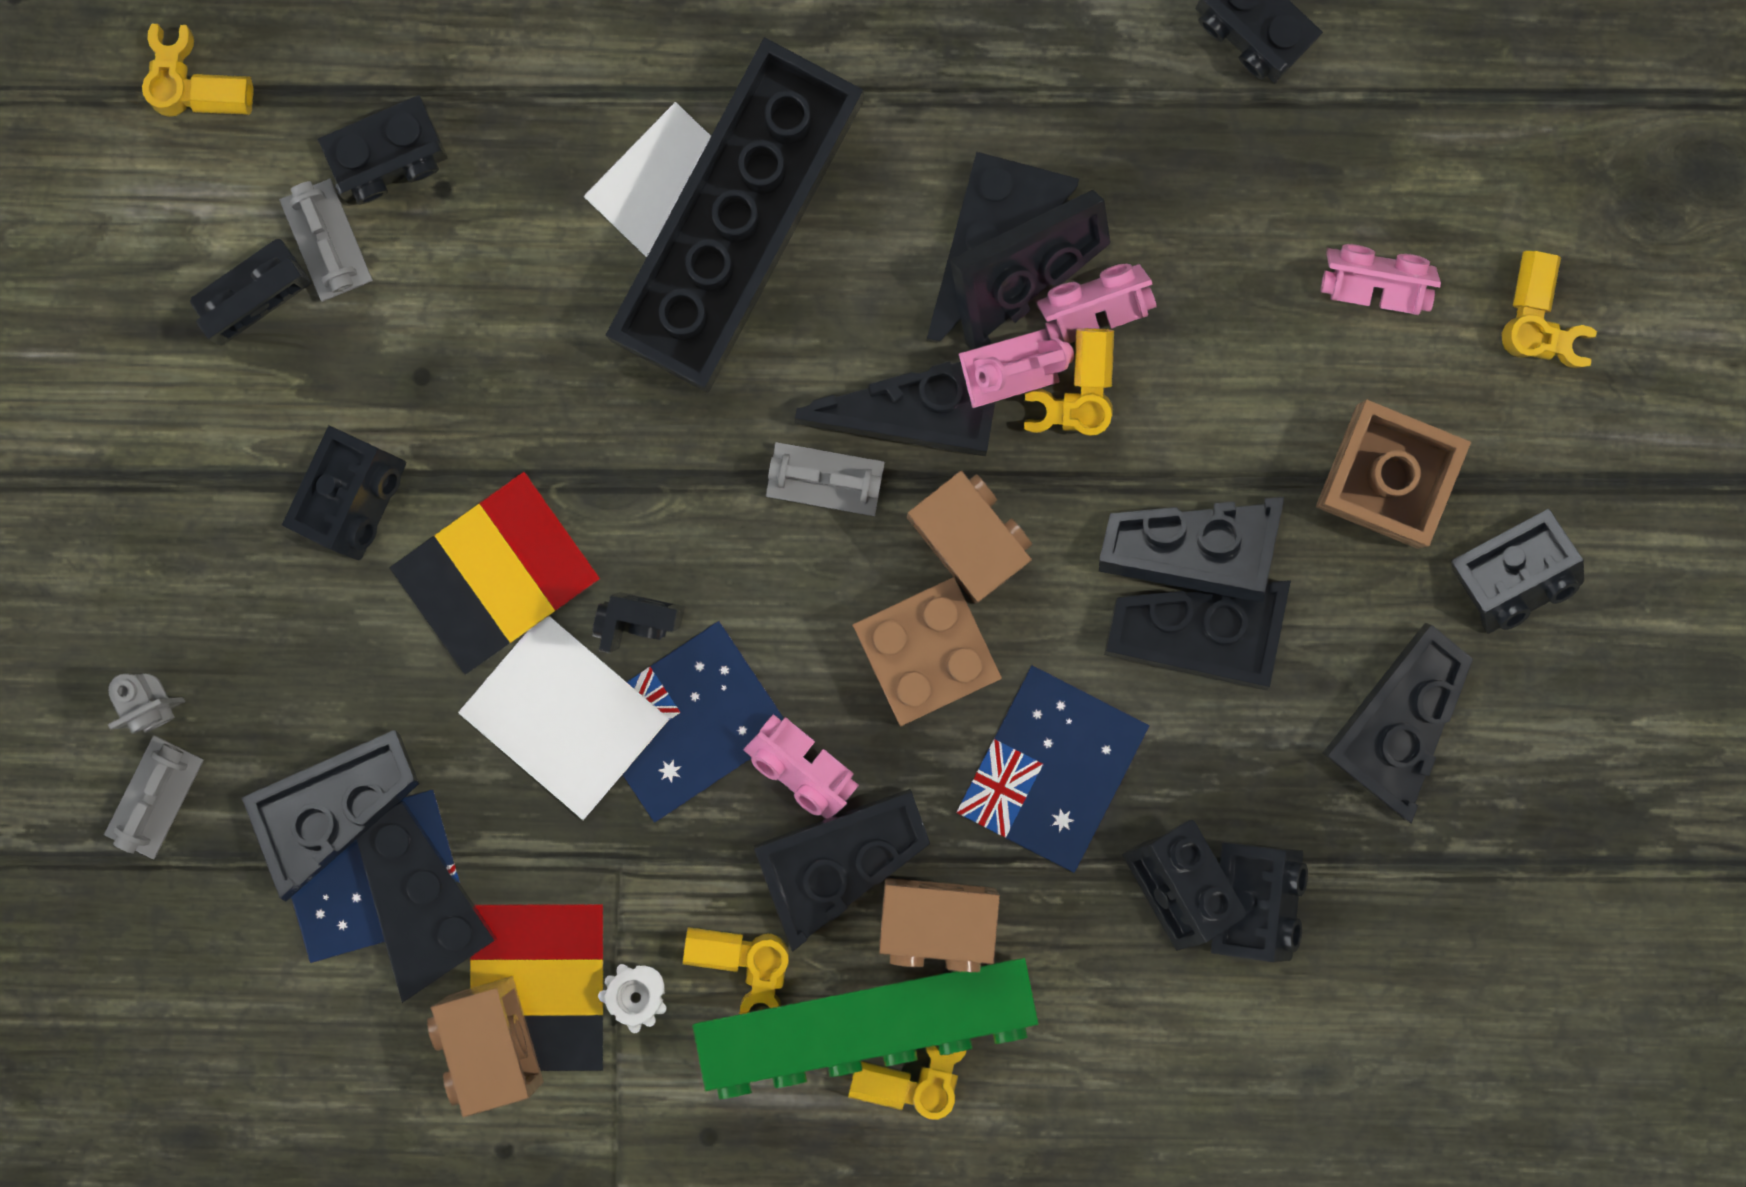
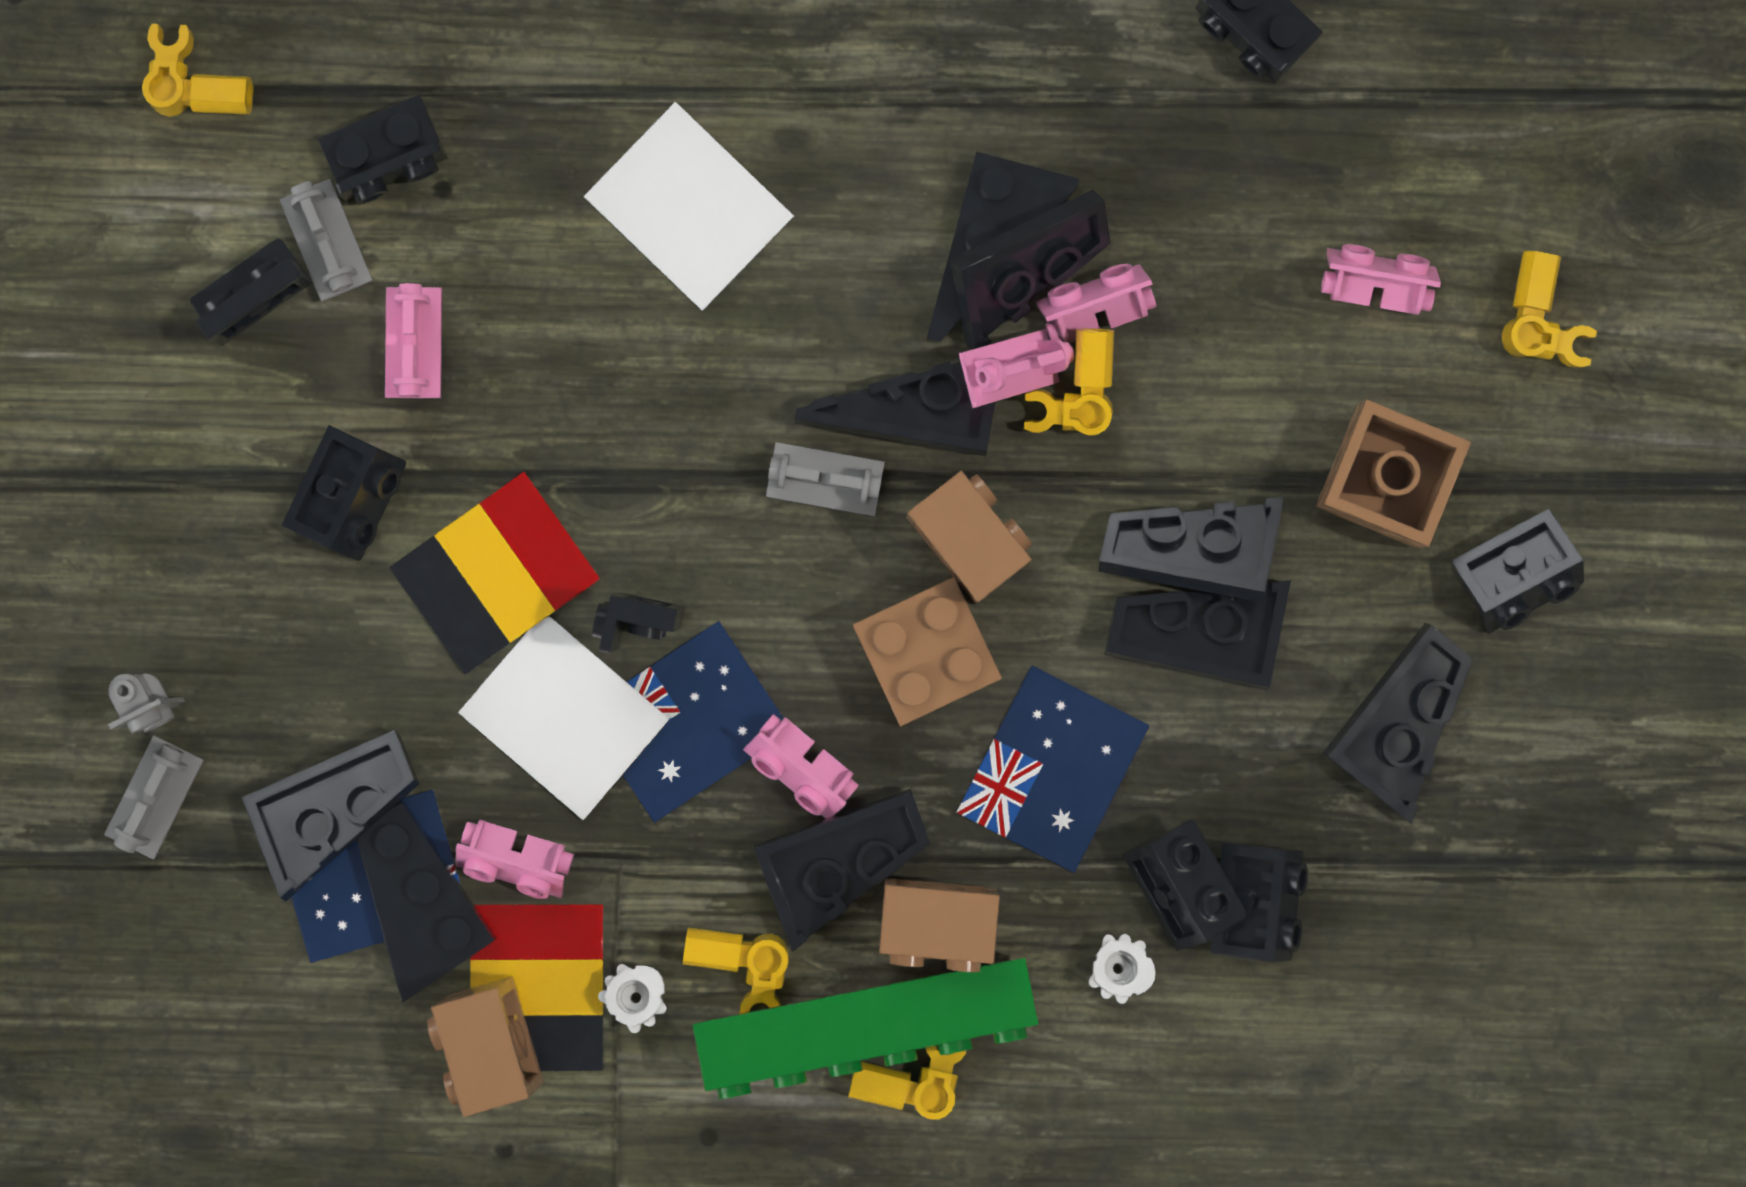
(413, 341): none -> bright pink hinge
(492, 857): none -> bright pink hinge
(736, 215): black brick -> none
(1136, 972): none -> white animal

